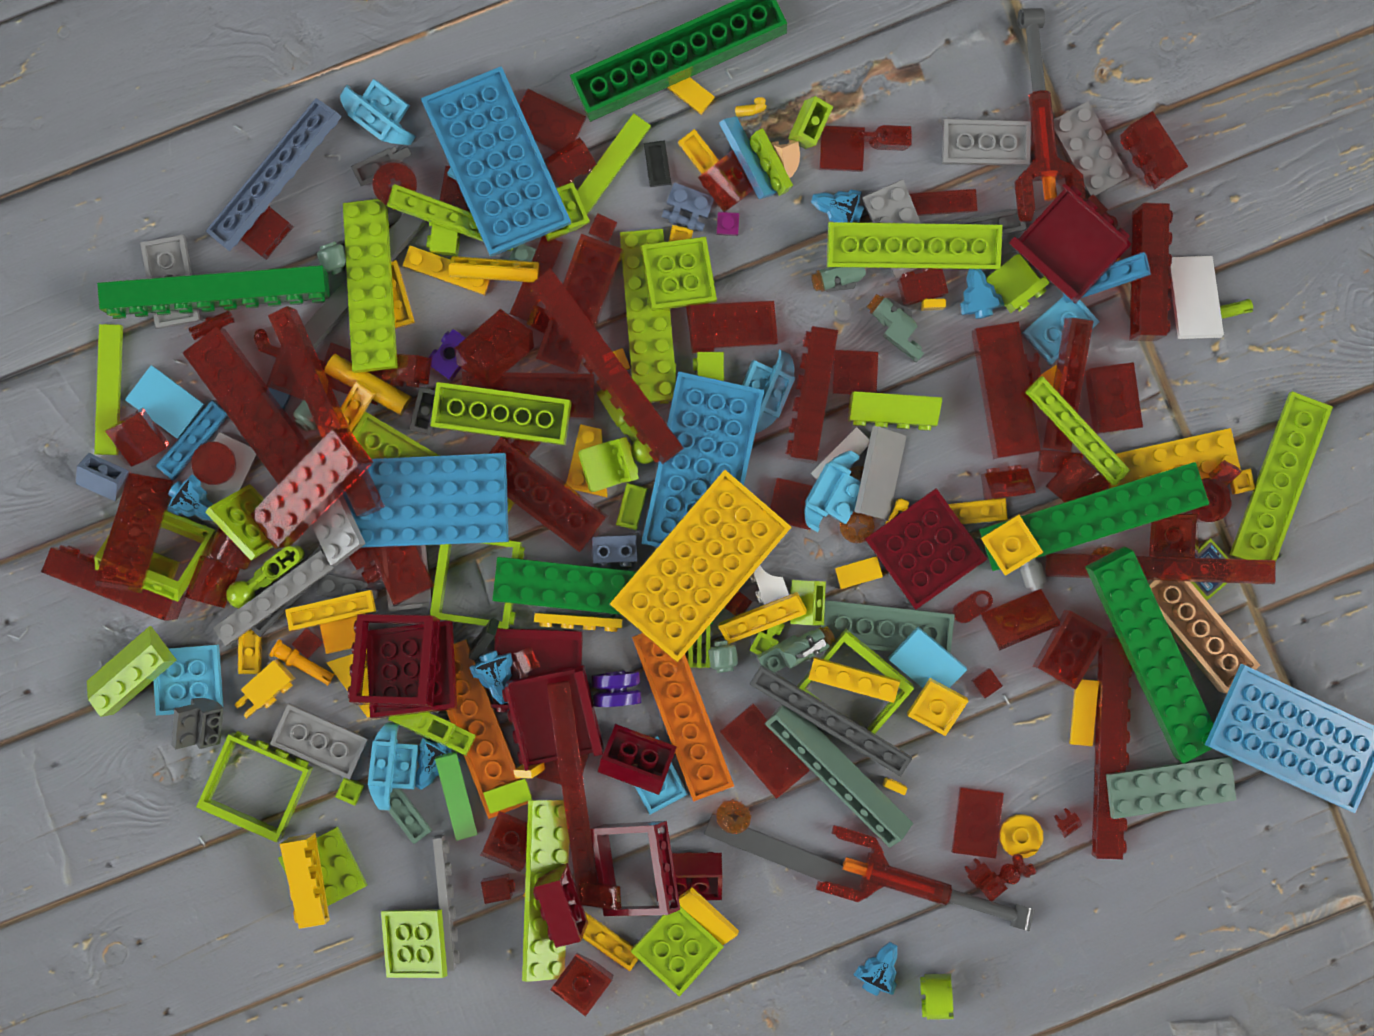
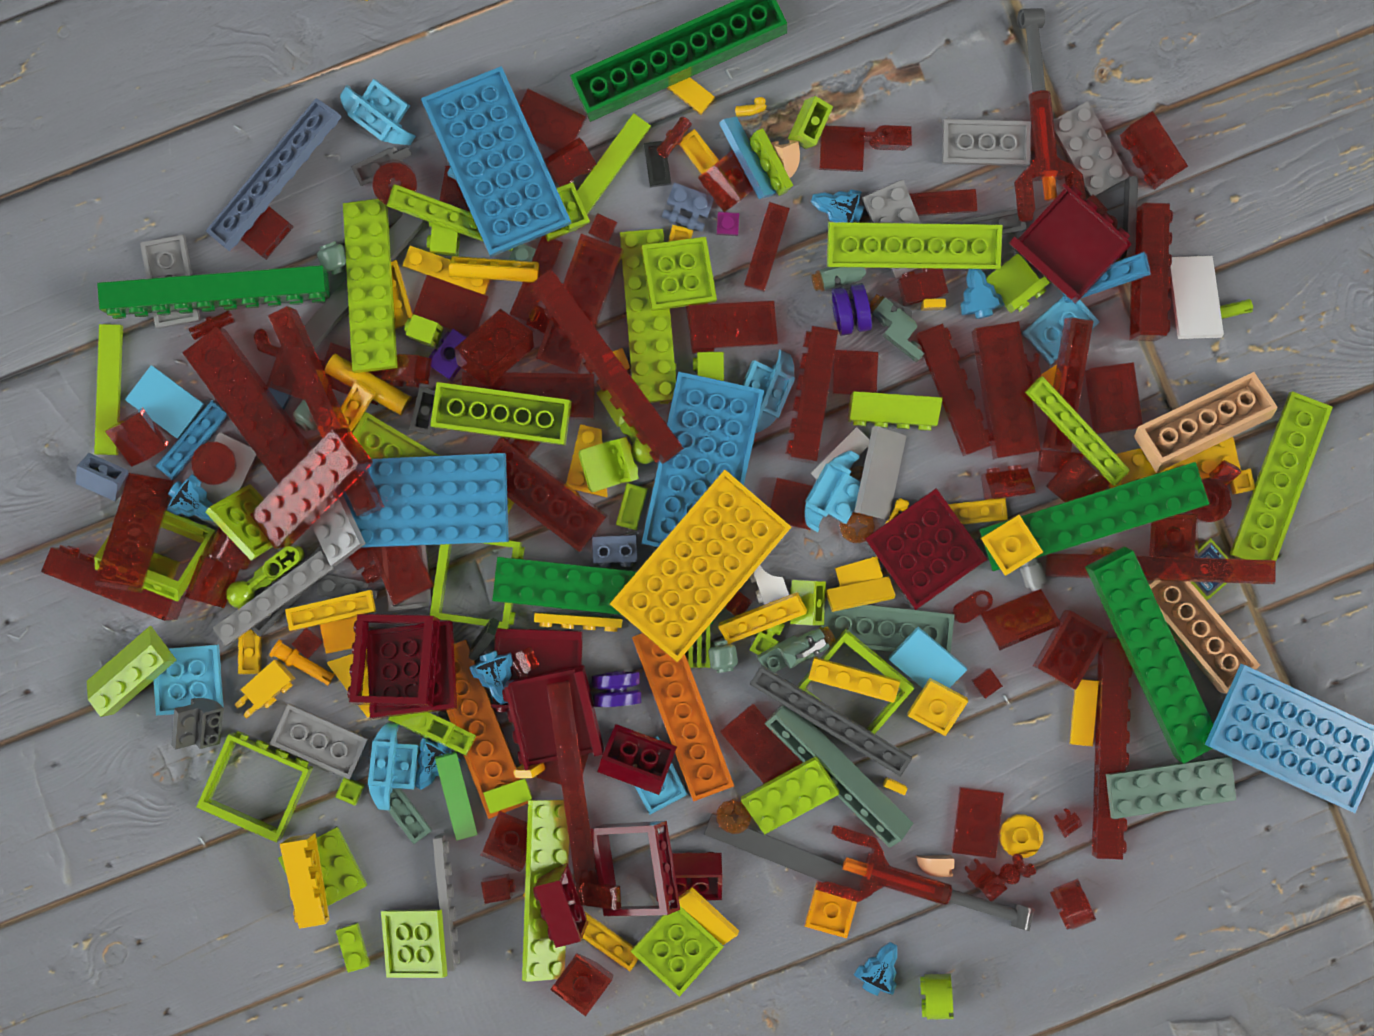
(352, 947): none -> lime plate
(424, 331): none -> lime brick
(450, 305): none -> clear red tile
(674, 137): none -> clear red pin
(766, 247): none -> clear red plate
(790, 795): none -> lime plate
(830, 914): none -> light orange tile
(855, 308): none -> dark purple wheel
(860, 594): none -> yellow tile
(936, 865): none -> light nougat brick
(952, 387): none -> clear red brick
(1073, 903): none -> clear red brick
(1130, 213): none -> dark grey tile
(1205, 422): none -> light nougat brick

